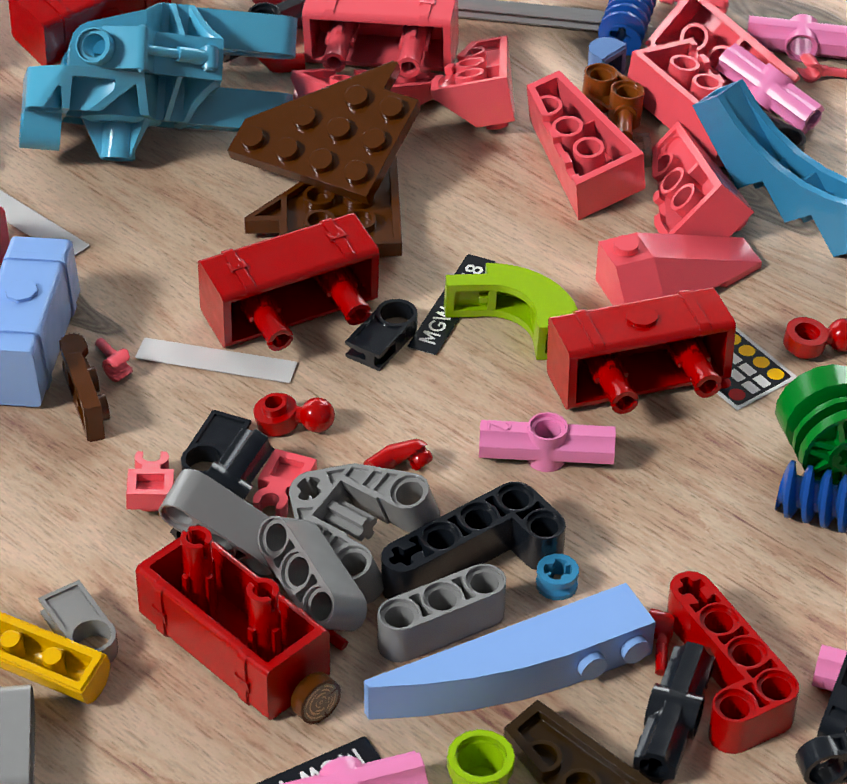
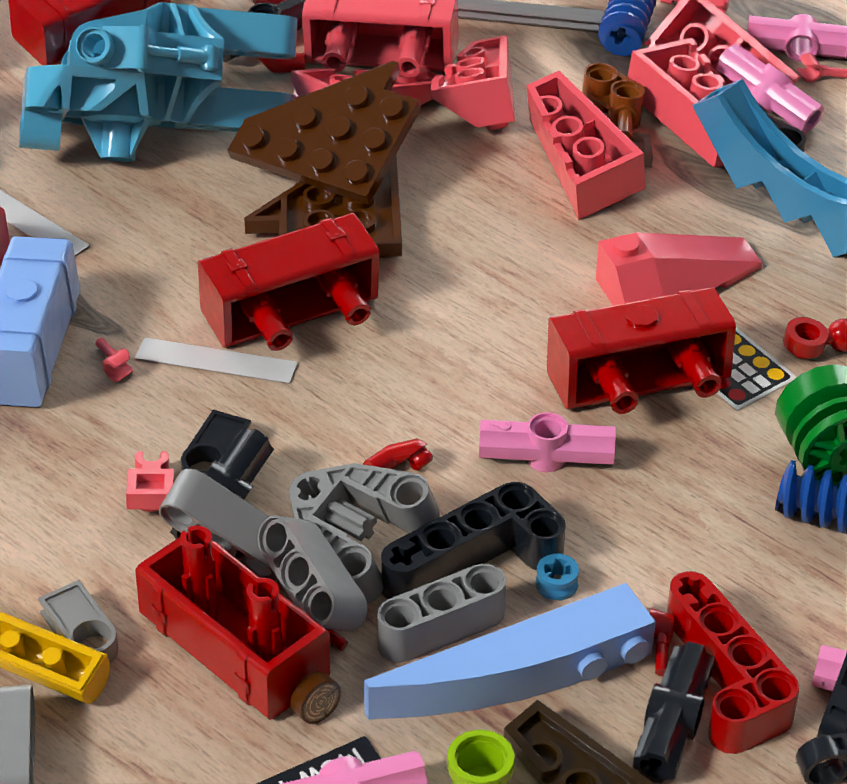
(83, 386): reddish brown hinge -> none
(277, 477): coral plate -> none
(279, 414): red plate -> none
(379, 341): black piece -> none
(436, 327): black sticker -> none
(509, 294): lime arch -> none
(608, 51): medium blue brick -> none
(693, 190): coral wedge -> none

